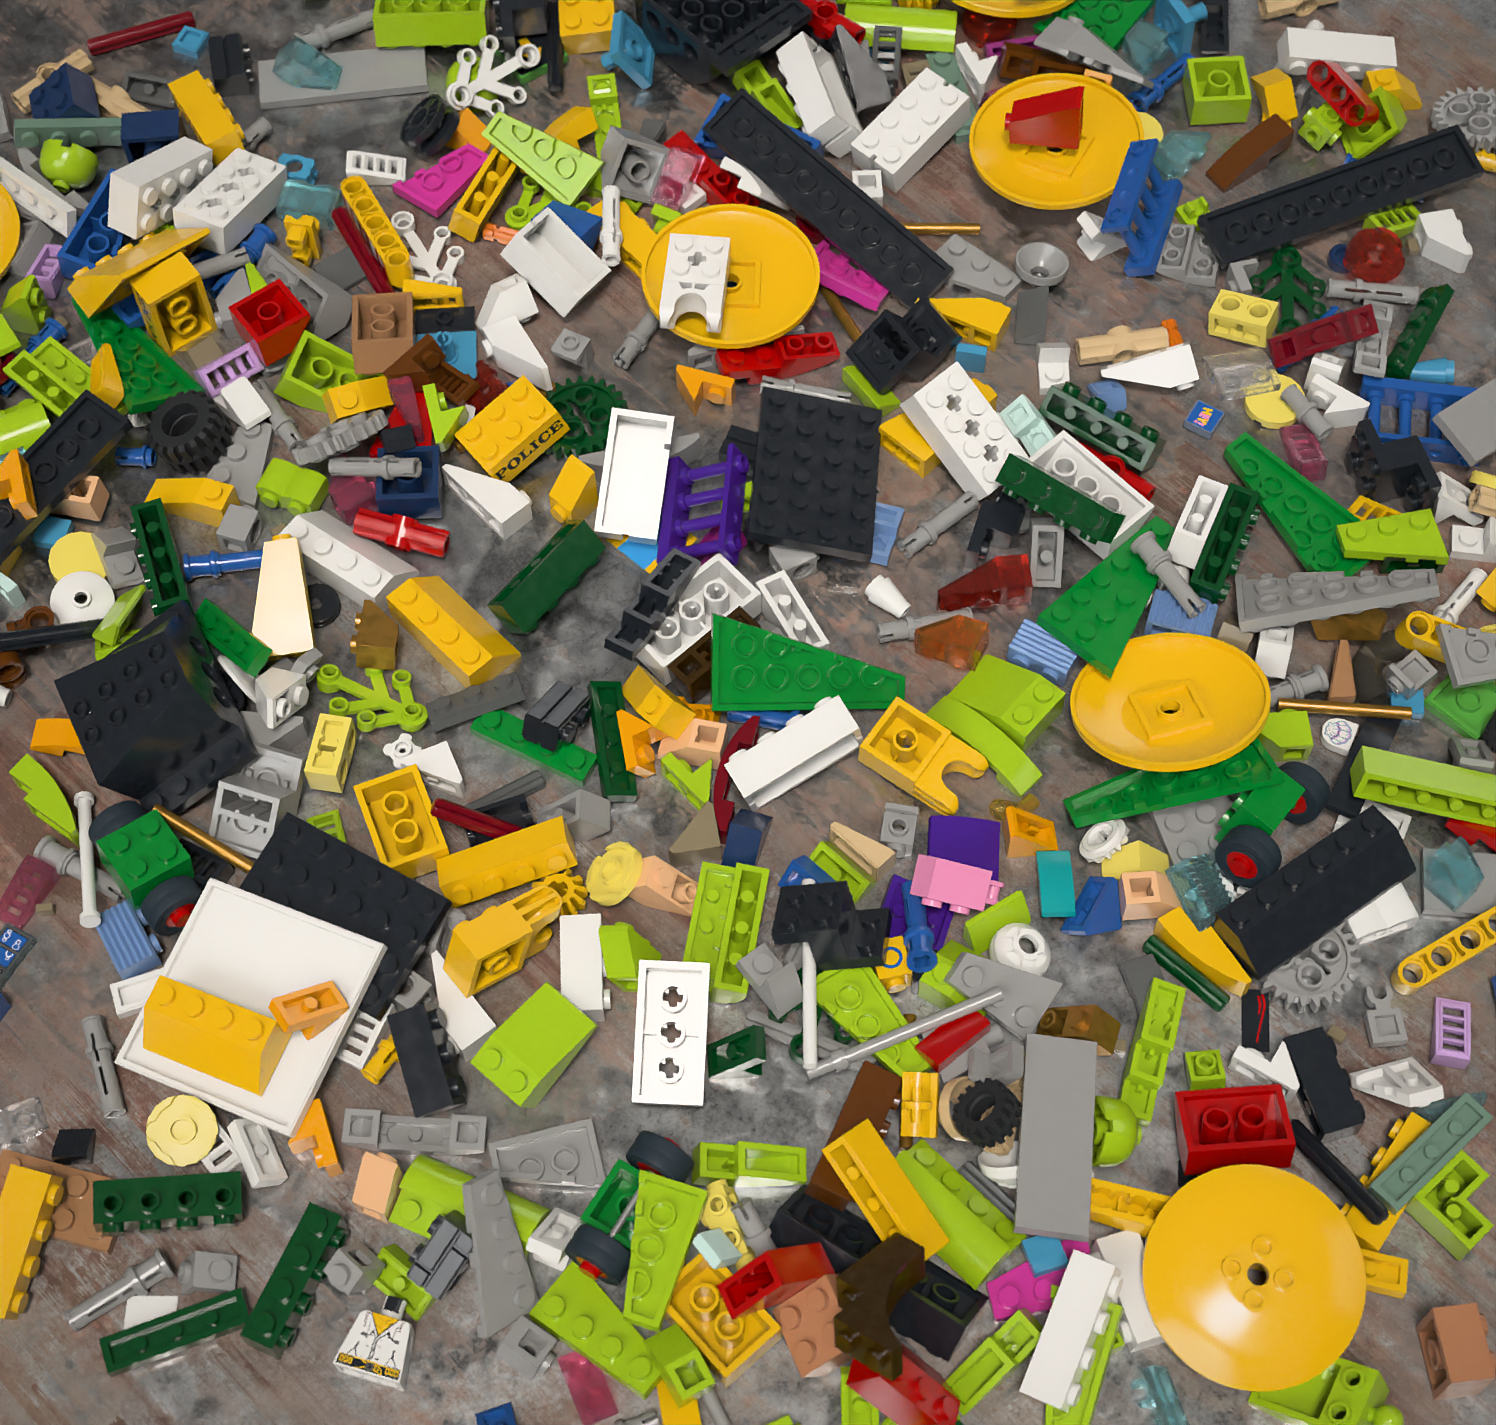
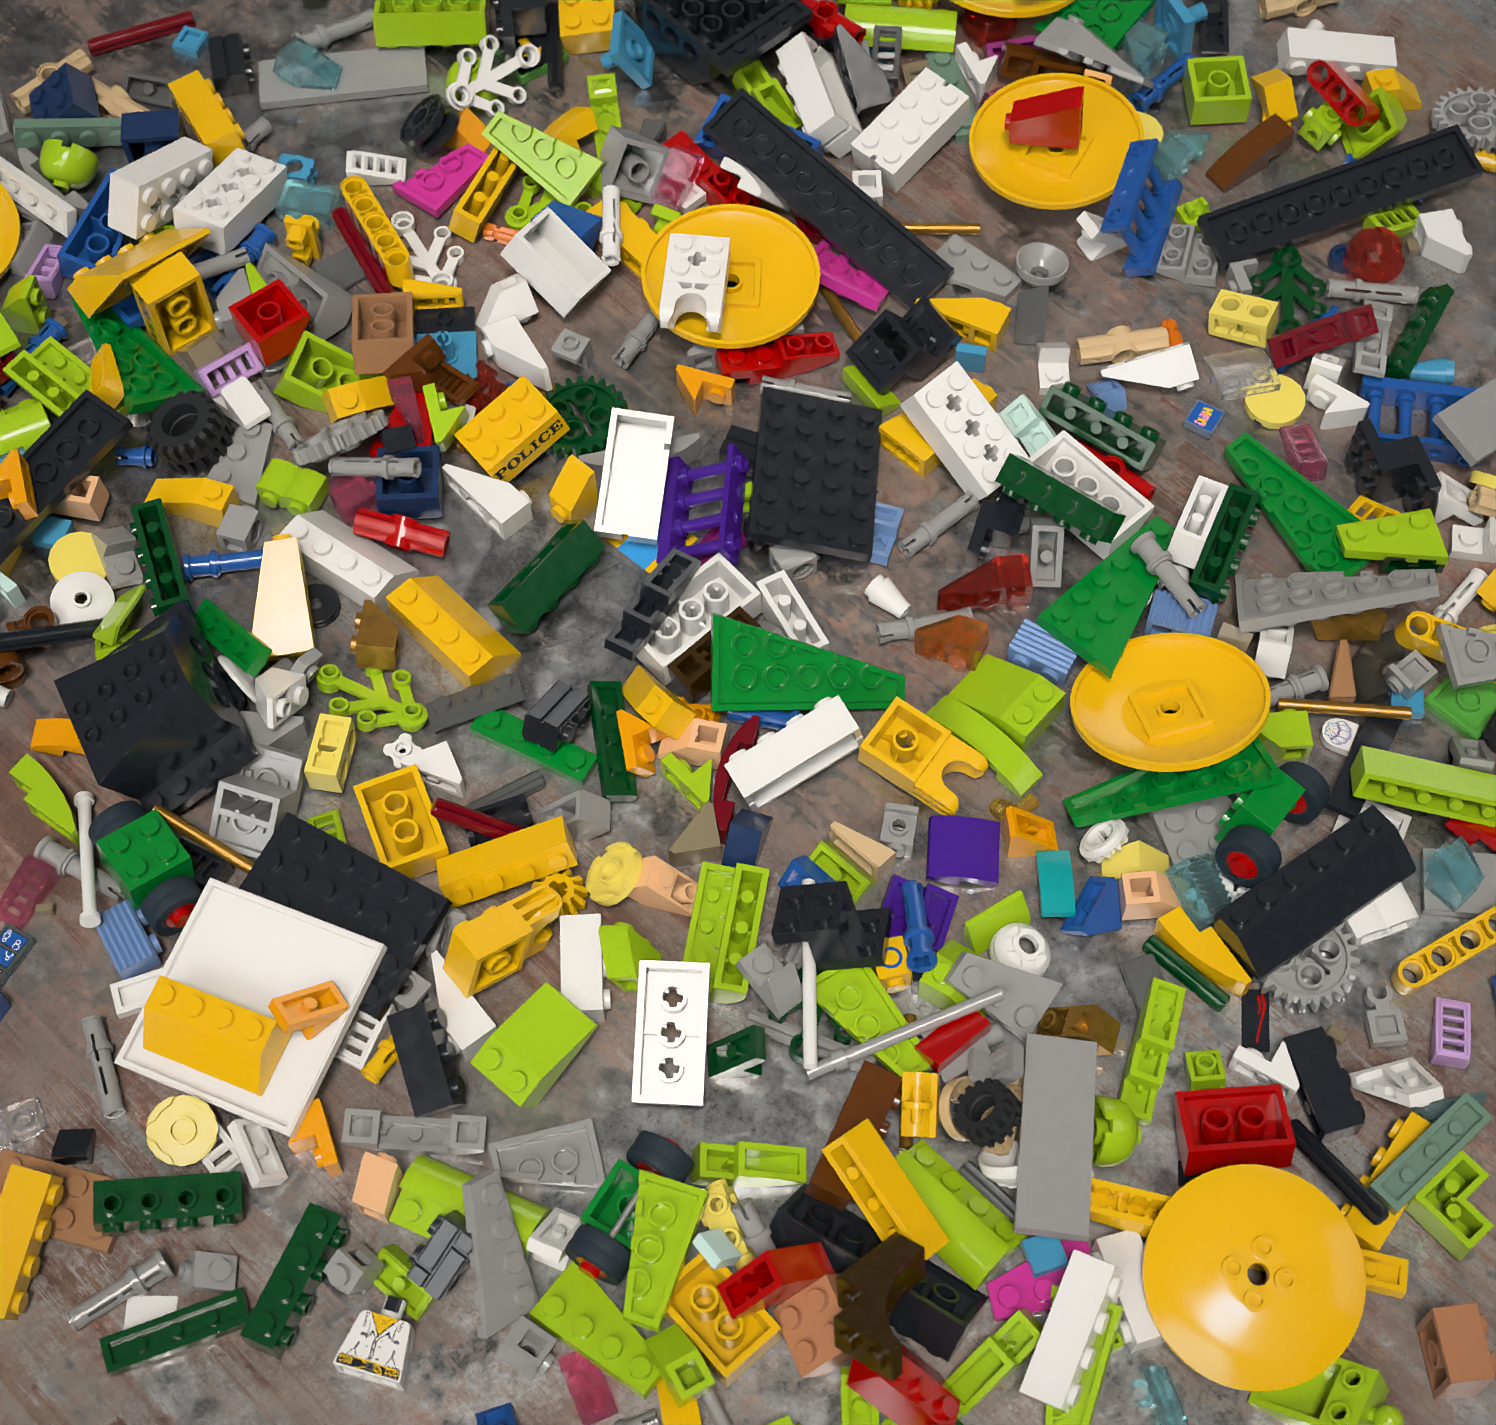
(953, 883): bright pink brick -> none
(1307, 412): light grey pin -> none

